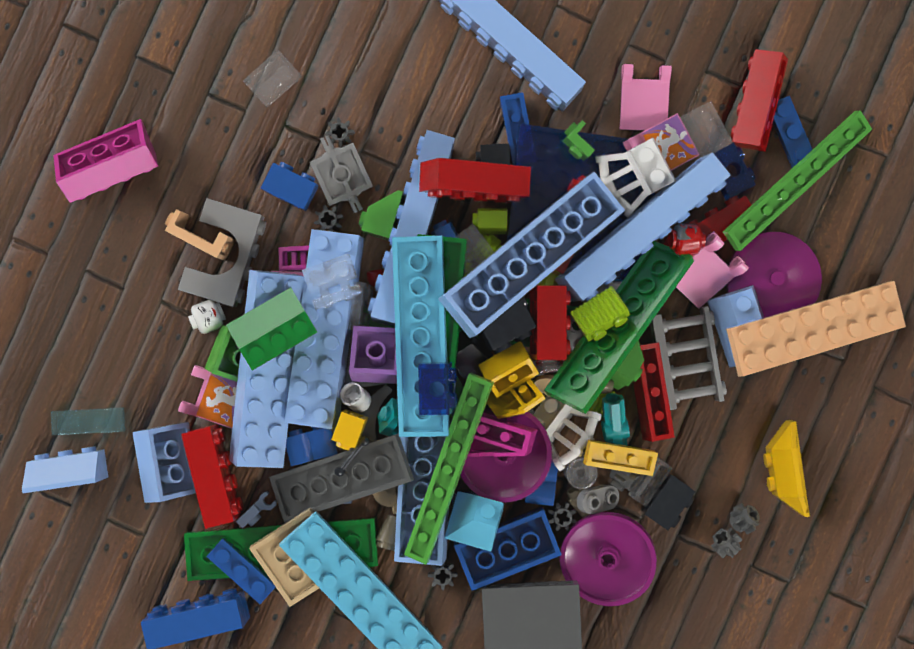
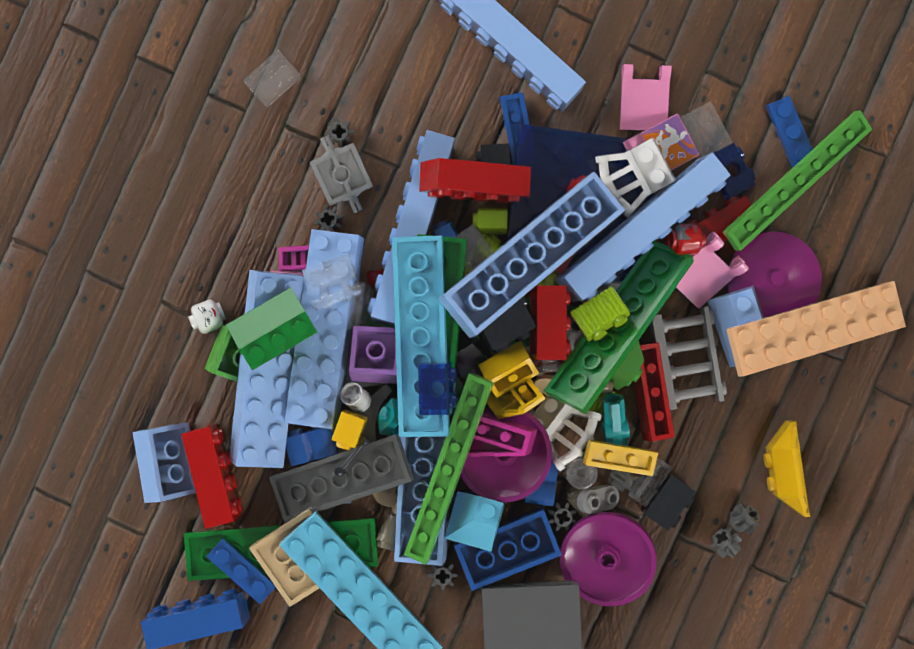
(65, 470): light blue slope -> none
(88, 421): clear light blue tile -> none
(104, 161): dark pink slope -> none
(176, 226): light nougat panel -> none
(215, 398): flag -> none
(246, 228): light grey arch -> none
(251, 515): sand blue plate -> none
(290, 186): blue brick -> none
(381, 216): bright green slope -> none
(578, 147): bright green bracket -> none
(759, 100): brick -> none

